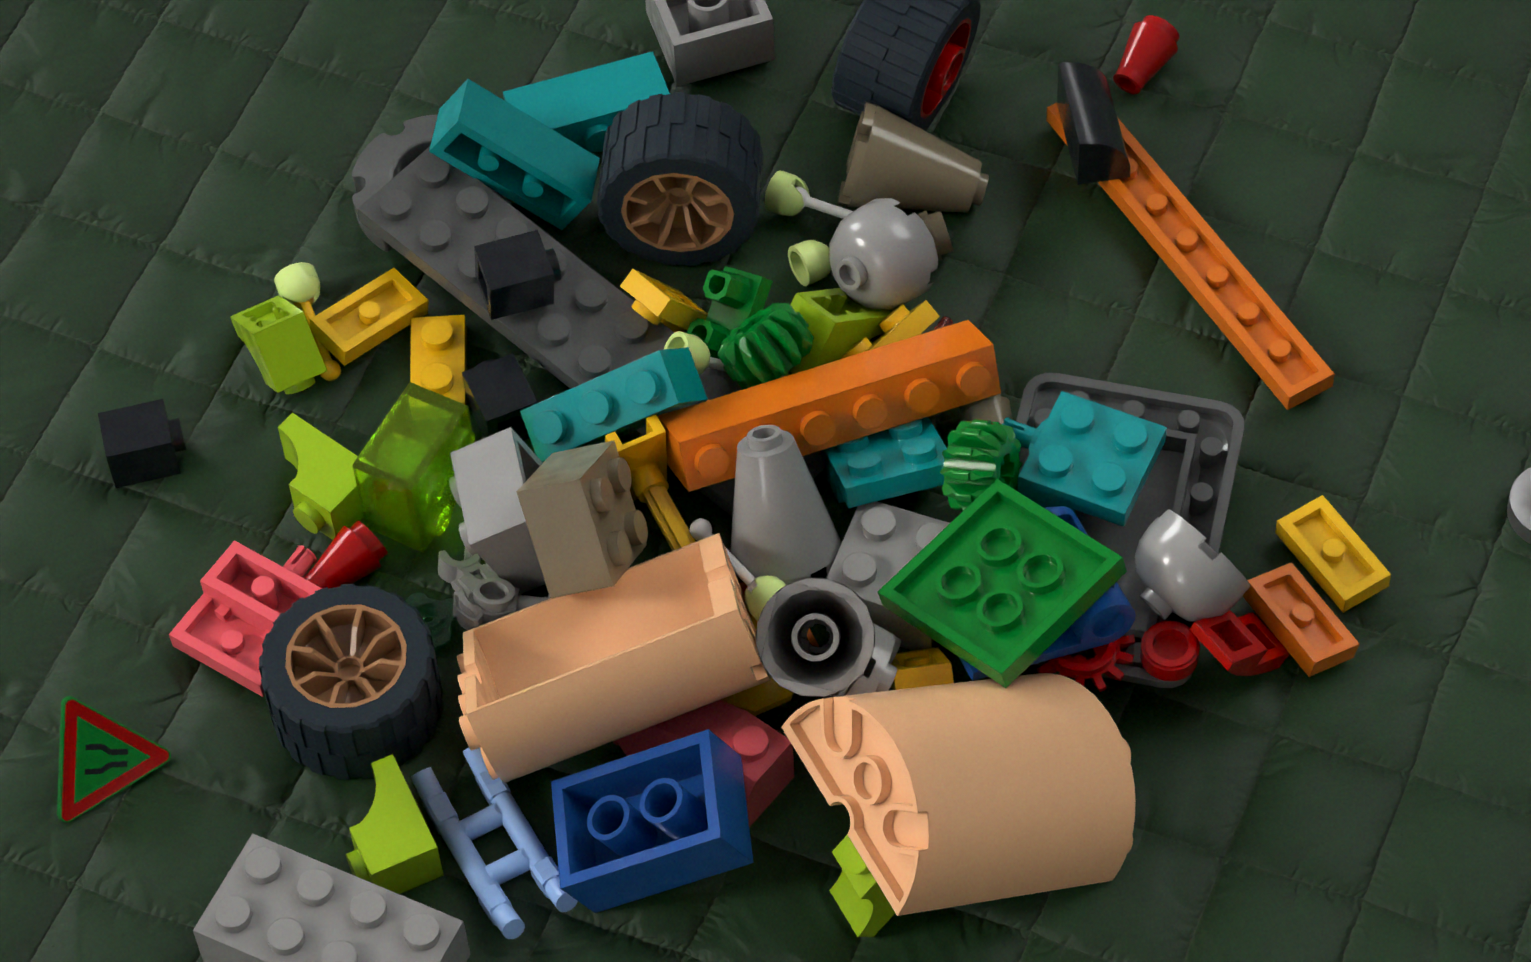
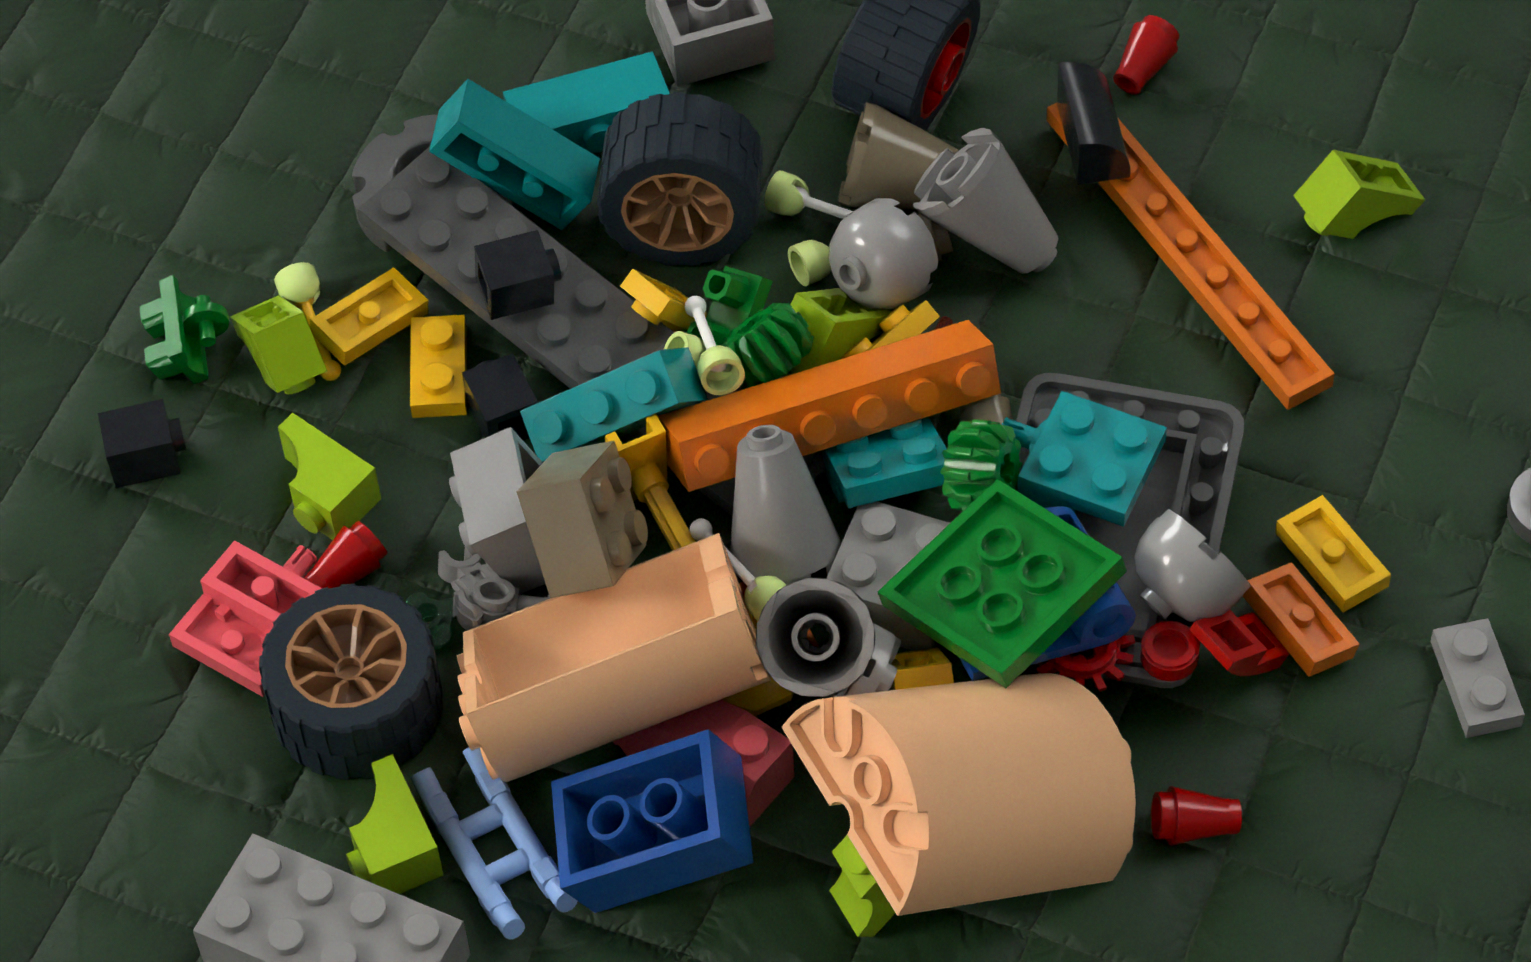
(99, 758): piece -> none
(188, 328): none -> green hips
(409, 464): clear neon green brick -> none
(714, 364): none -> yellowish green hinge
(987, 203): none -> light grey cone
(1191, 815): none -> red cone
(1354, 192): none -> lime arch
(1477, 678): none -> light grey plate

